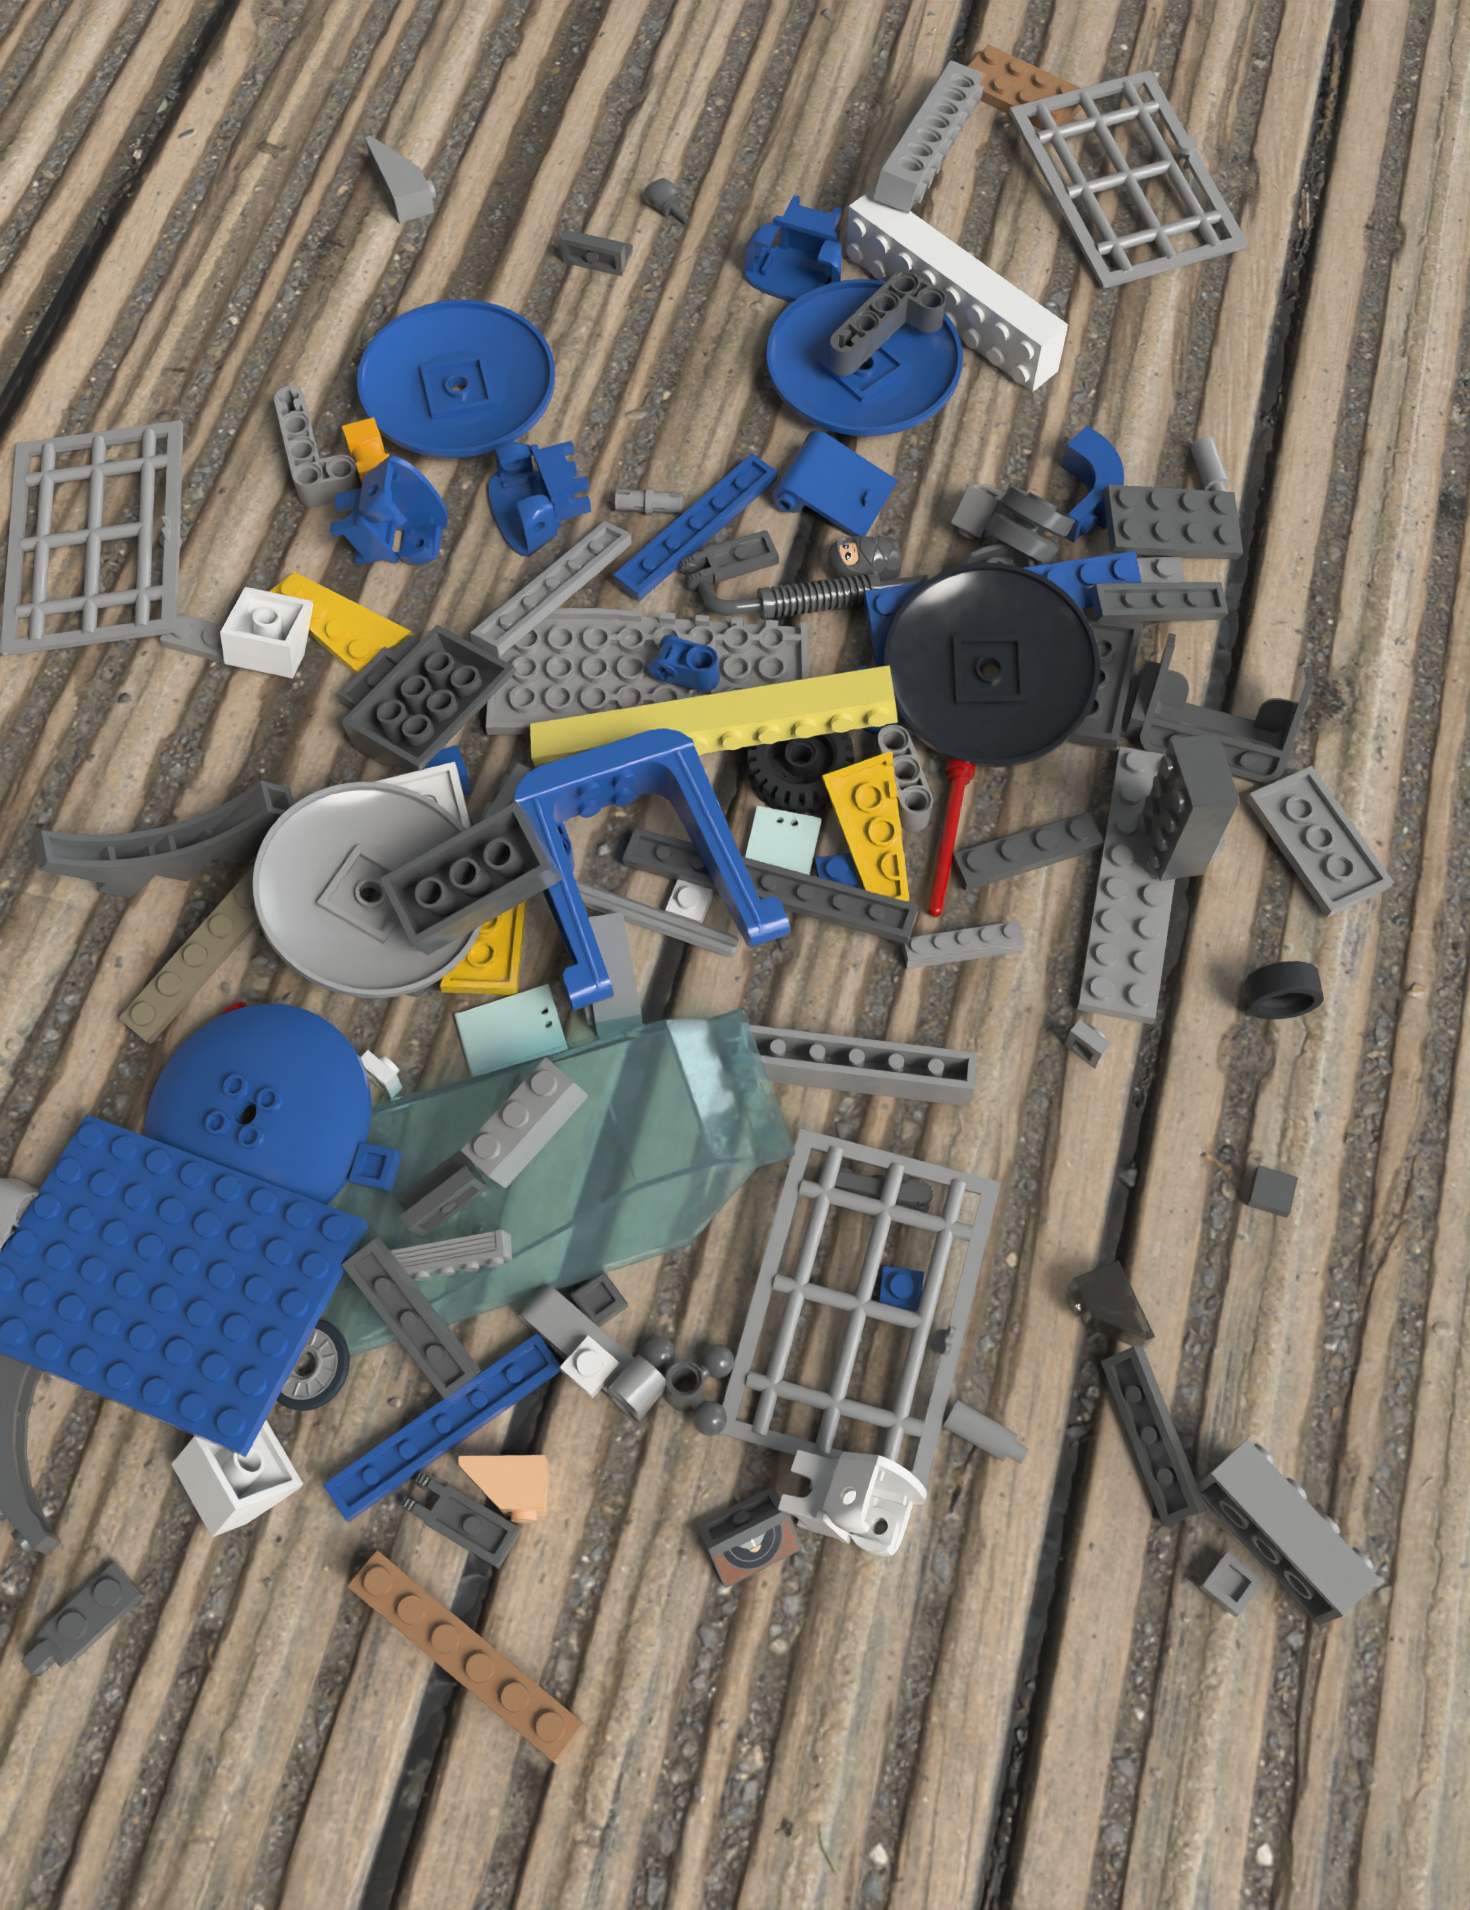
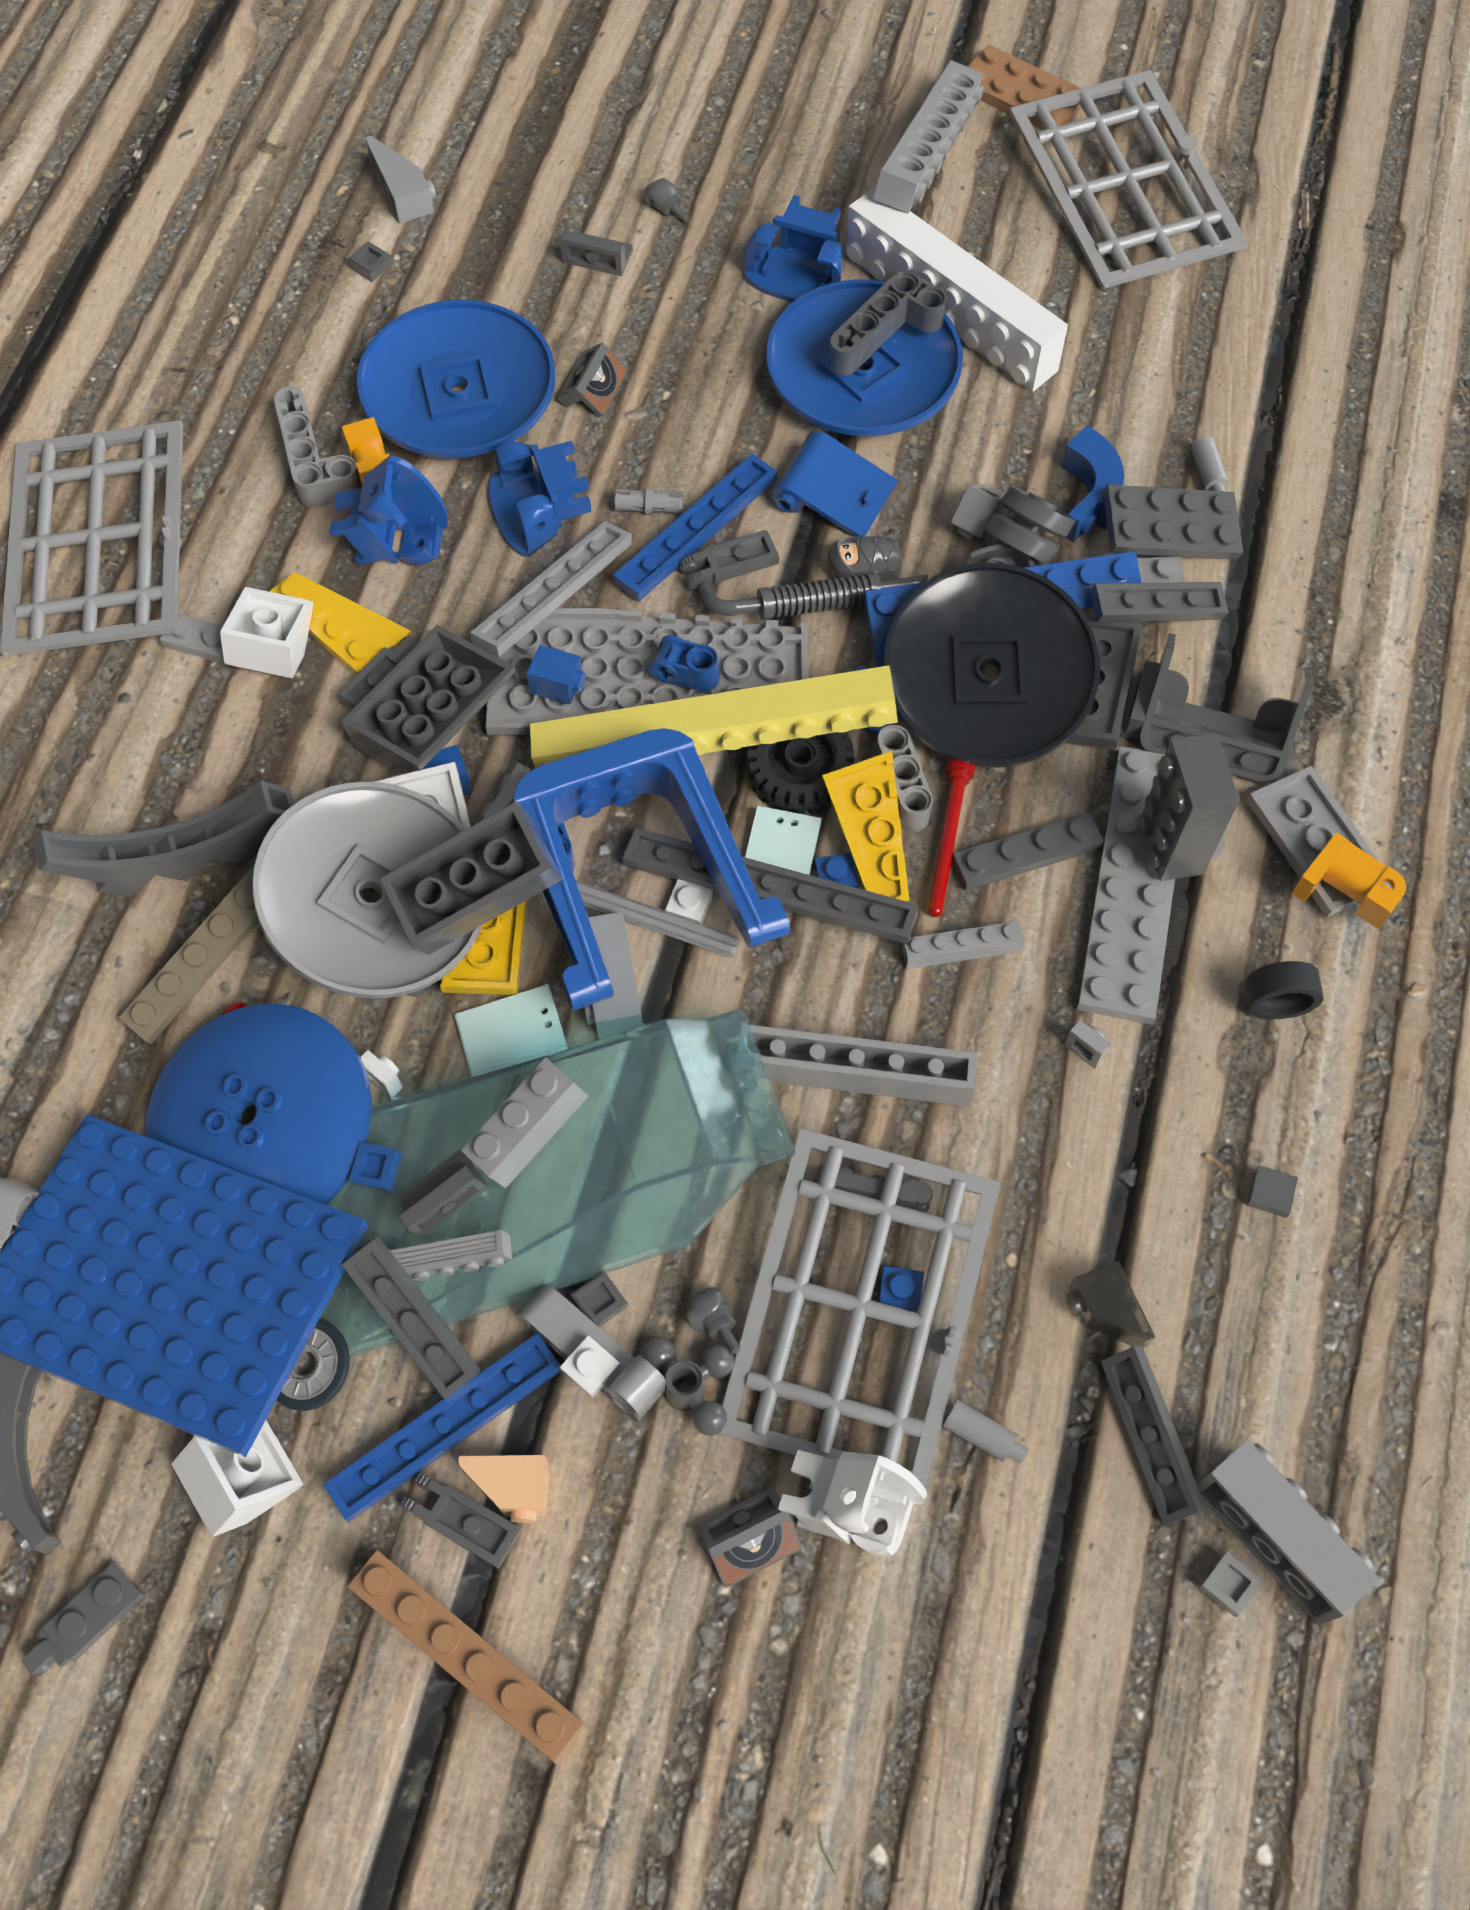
(370, 261): none -> dark grey tile
(555, 674): none -> blue brick
(594, 379): none -> panel
(712, 1315): none -> dark grey piece
(1357, 877): none -> light orange piece

